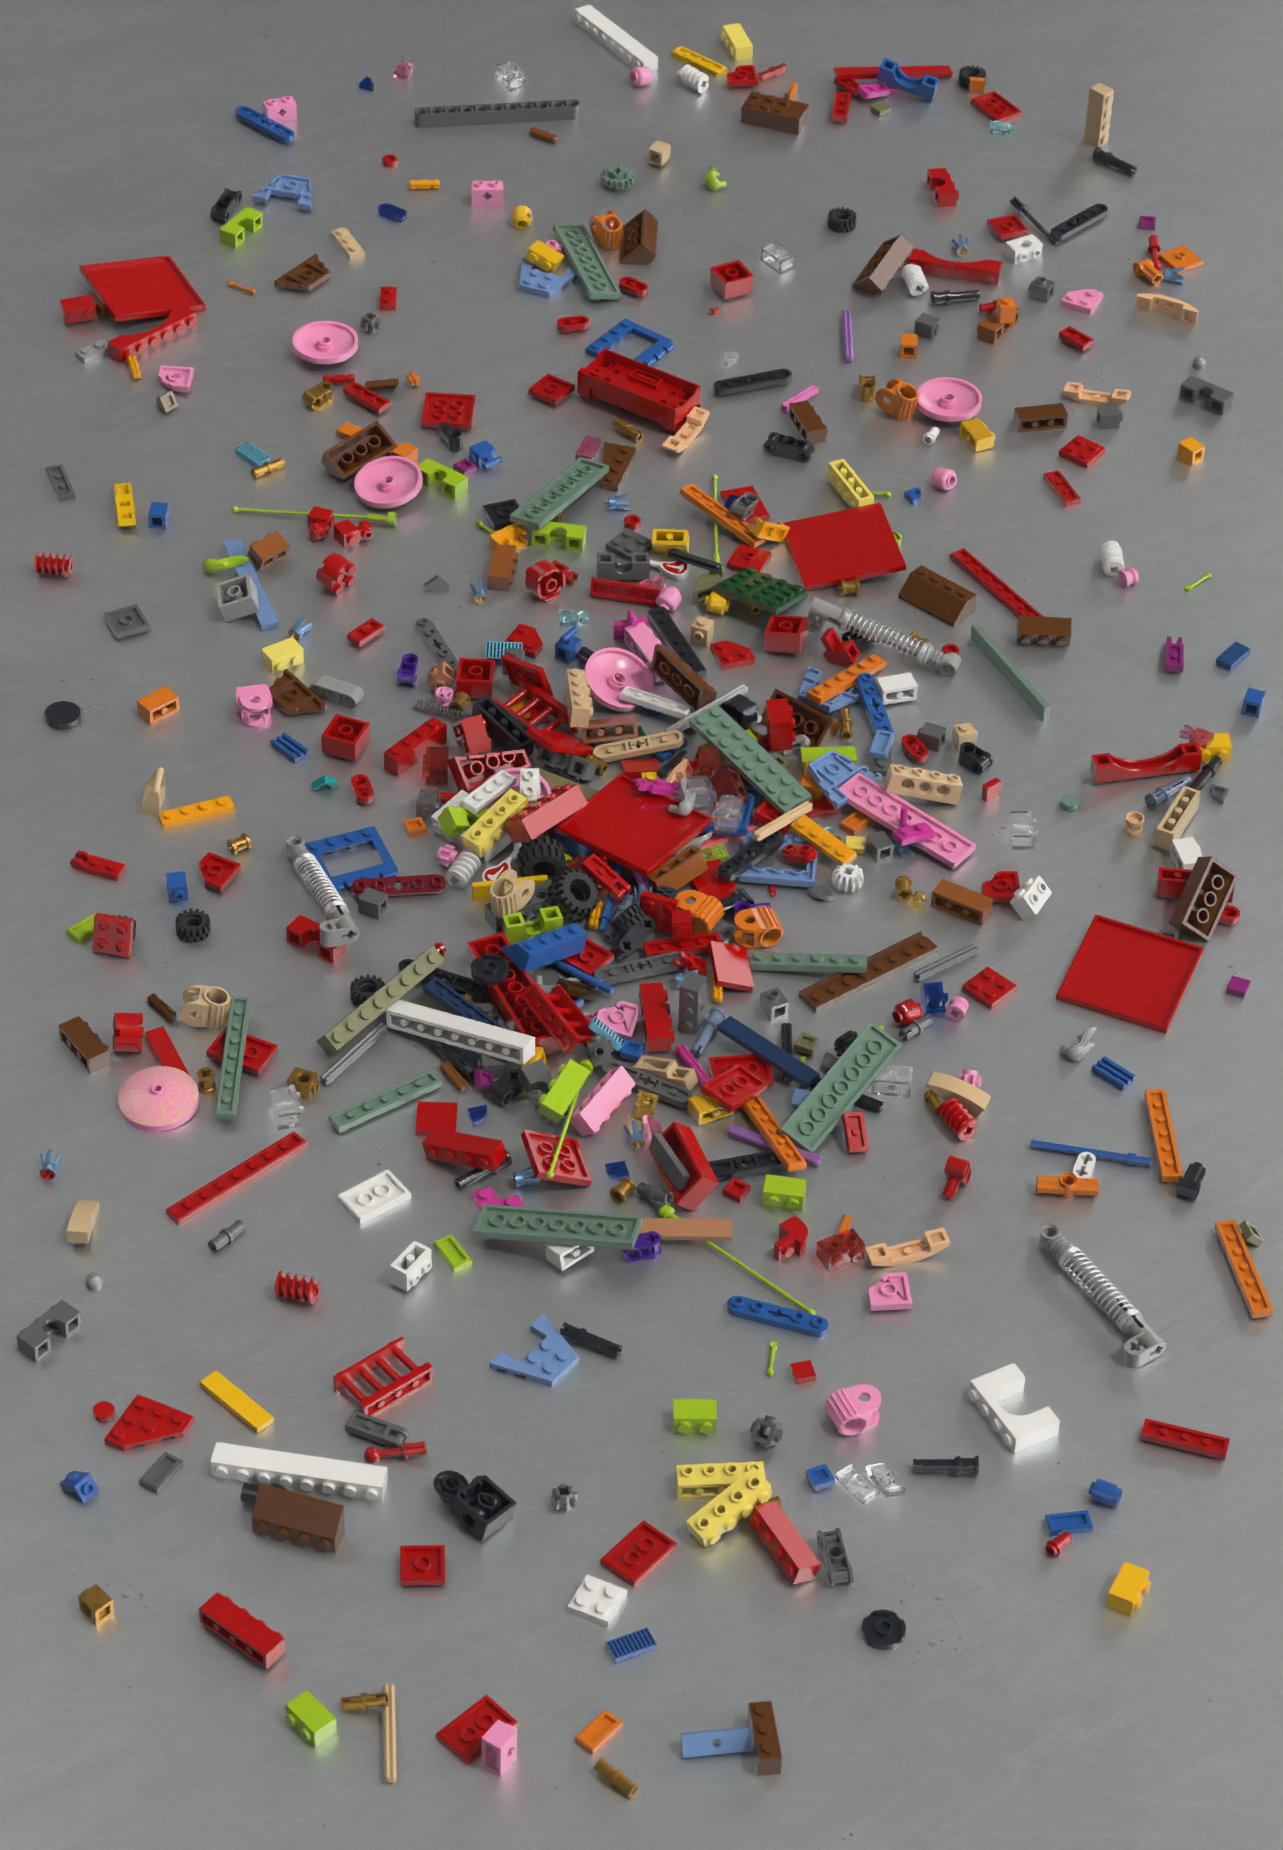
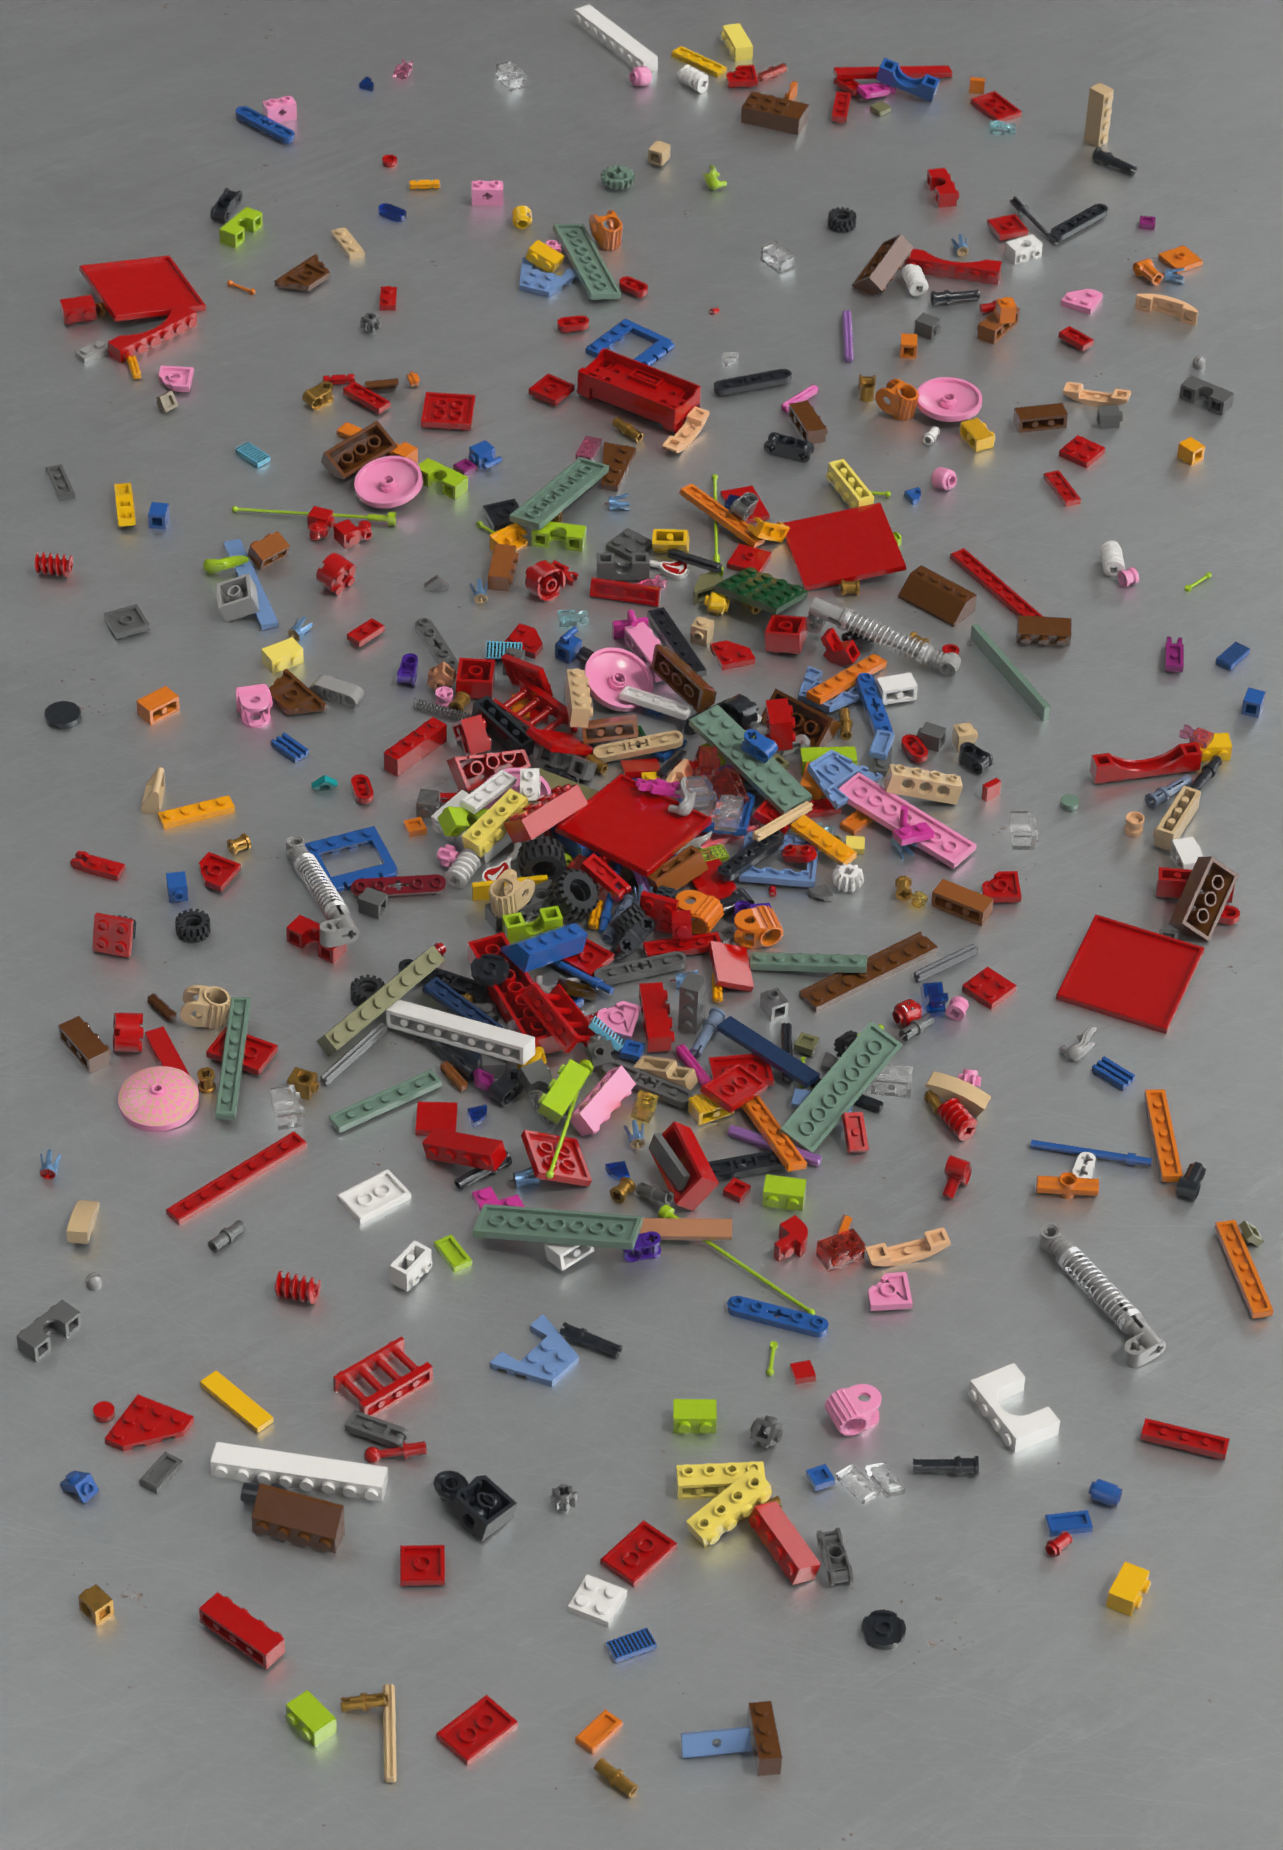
(83, 930): lime tile -> none
(267, 468): pearl gold pin -> none
(287, 186): medium blue wing -> none
(325, 342): bright pink dish -> none
(345, 737): red brick -> none
(436, 766): clear red brick -> none
(452, 436): black piece -> none
(496, 113): dark grey beam -> none
(499, 1747): bright pink brick -> none
(544, 135): dark orange axle -> none
(632, 522): red tile -> none
(639, 239): reddish brown slope -> none
(651, 1126): clear pink plate -> none
(669, 599): bright pink head -> none
(683, 724): light grey axle -> none
(692, 962): red plate -> none
(731, 279): red brick -> none
(758, 747): none -> blue piece
(879, 846): dark grey brick -> none
(967, 72): black tyre -> none
(1030, 897): white brick -> none
(1042, 289): flat silver brick -> none
(1154, 249): red pin -> none
(1219, 793): flat silver tile -> none
(1238, 986): magenta tile -> none

